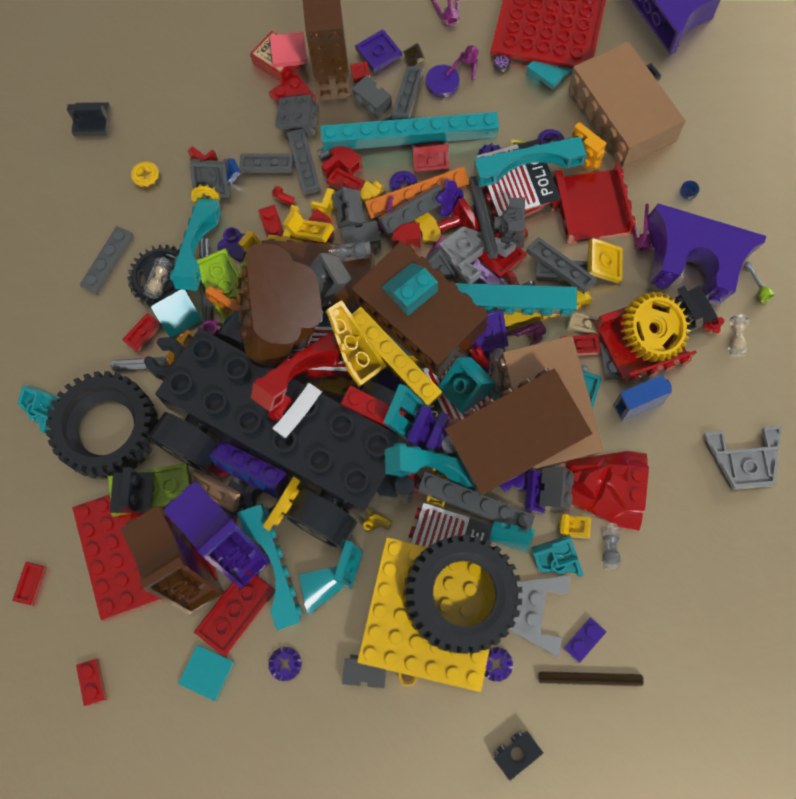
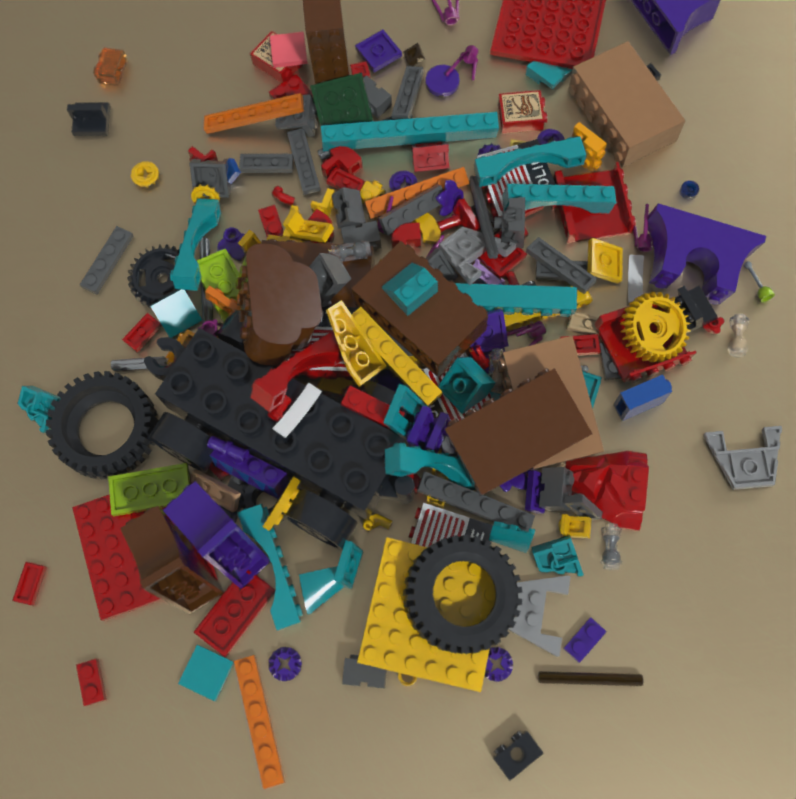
(110, 66): none -> clear orange brick
(132, 491): black bracket -> none
(154, 285): clear piece -> none
(228, 448): none -> dark purple pin
(253, 113): none -> orange plate
(259, 722): none -> orange plate
(342, 101): none -> dark green plate
(501, 63): black tile -> none
(521, 111): none -> brick
(583, 506): none -> dark grey plate
(591, 198): none -> teal arch
(635, 276): none -> white sticker

